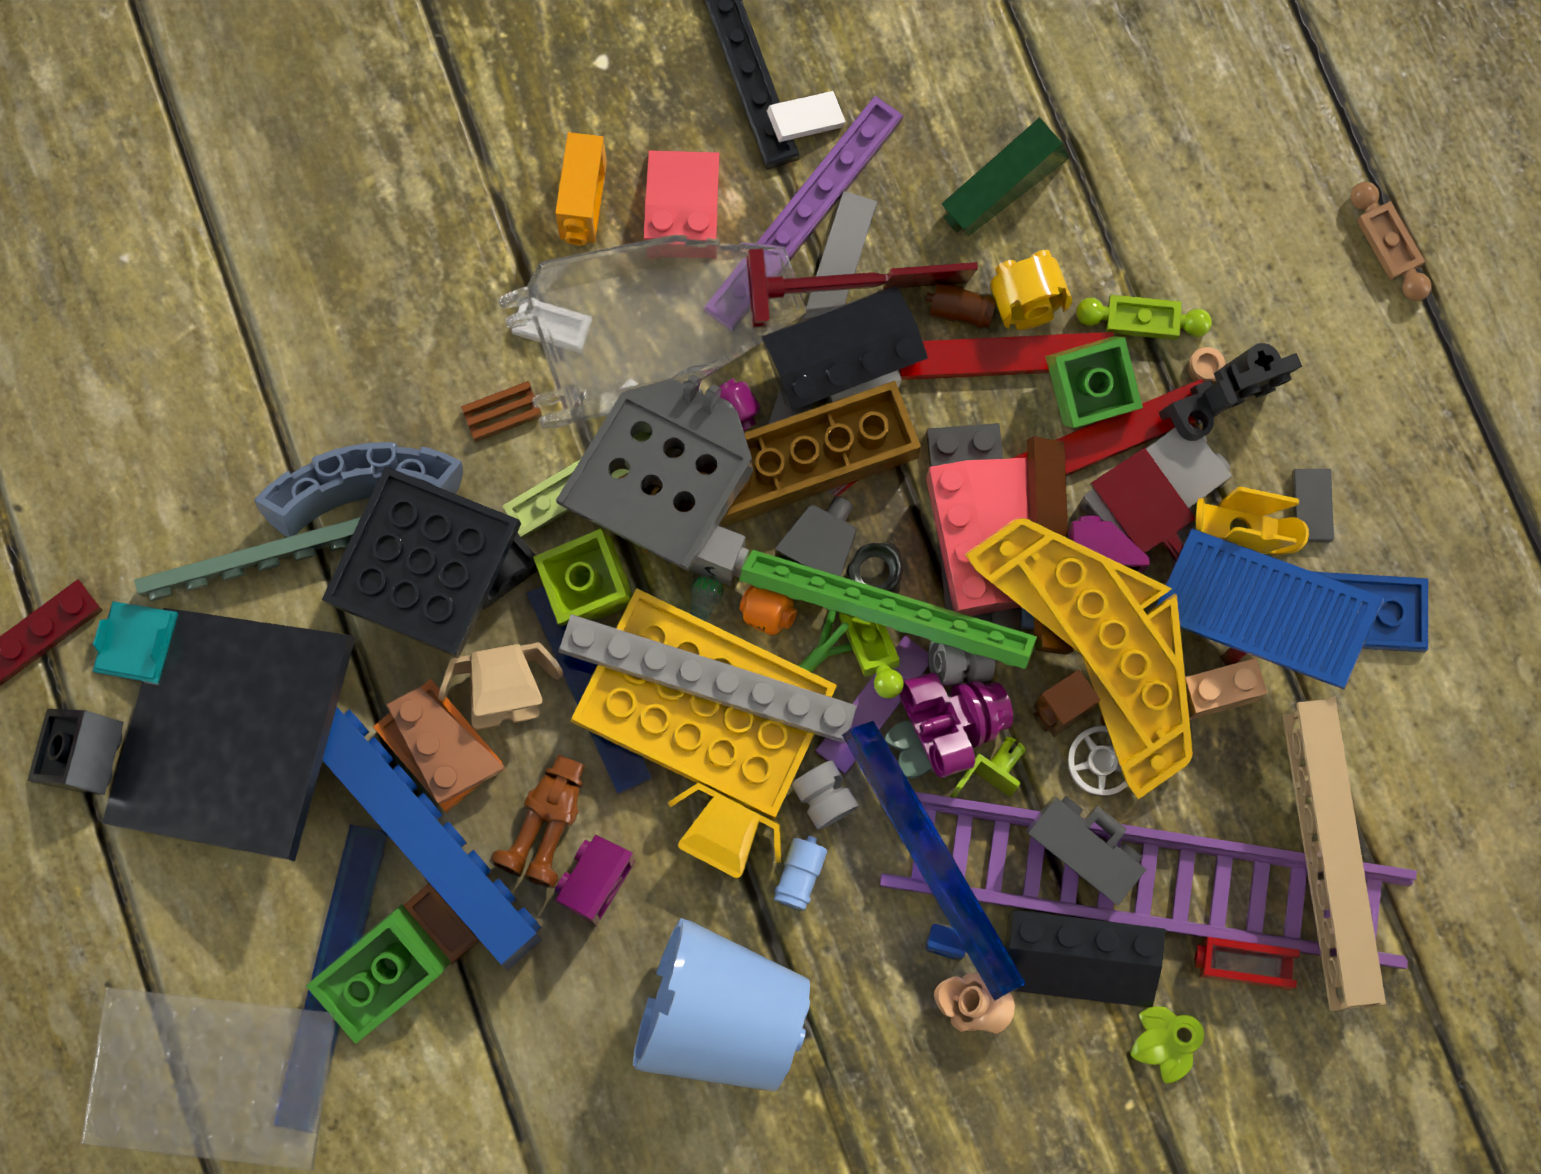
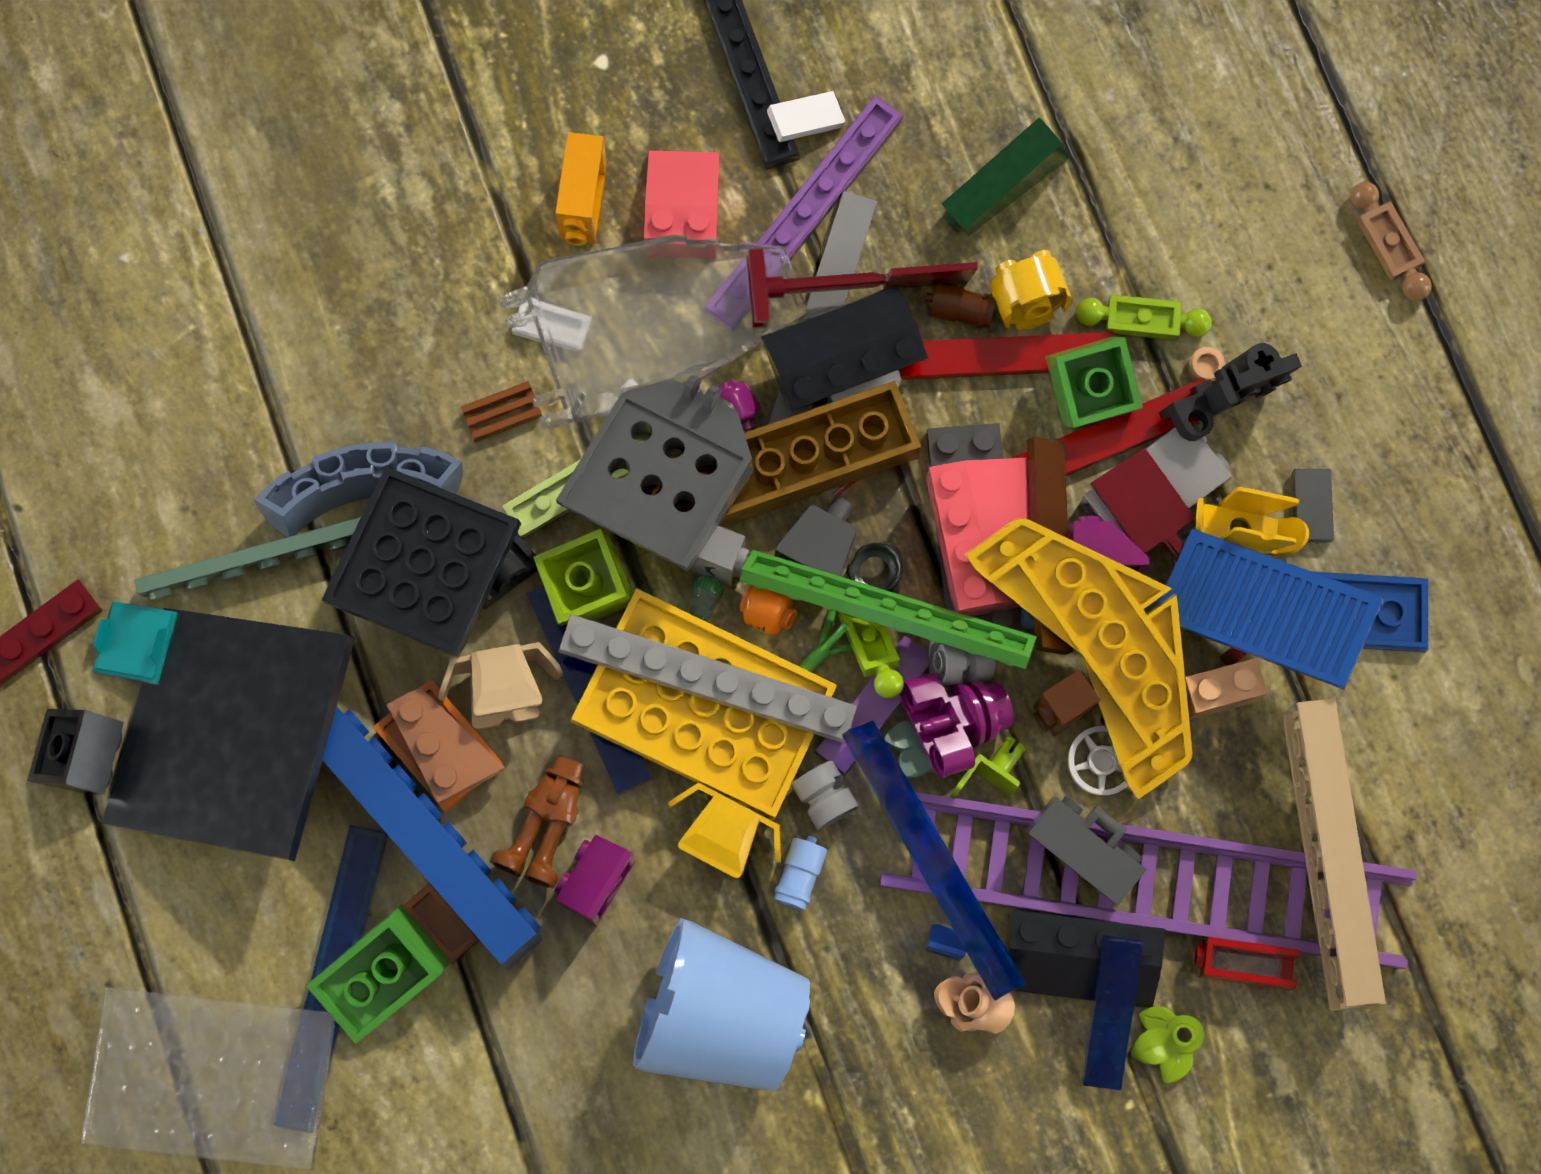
(1112, 1012): none -> clear blue plate

